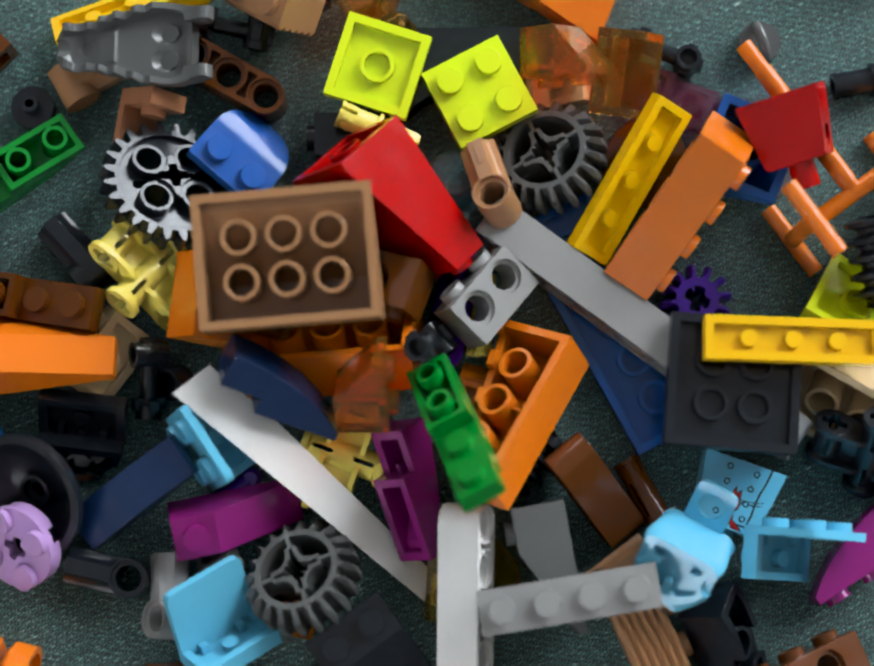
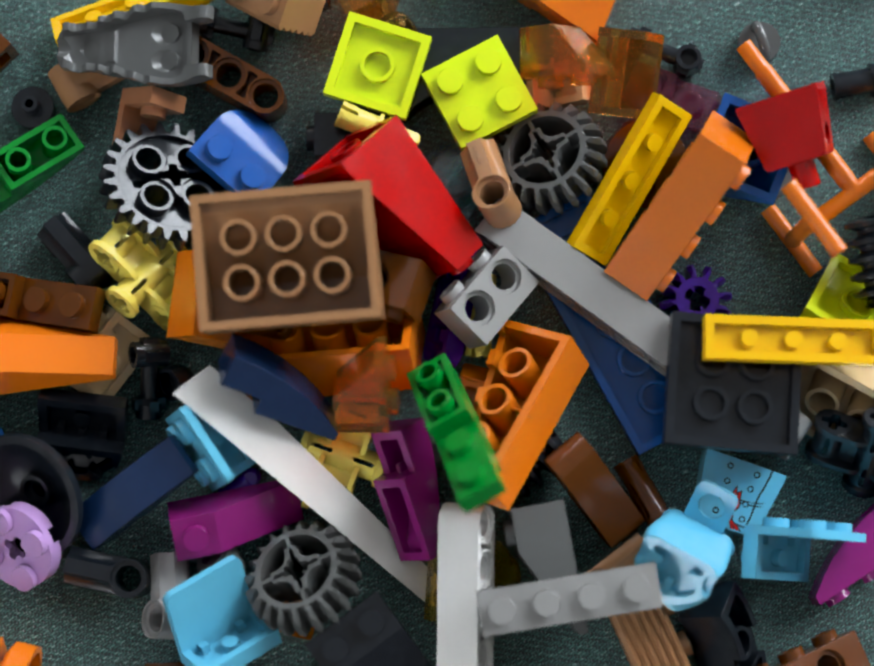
(430, 342): black bar -> none

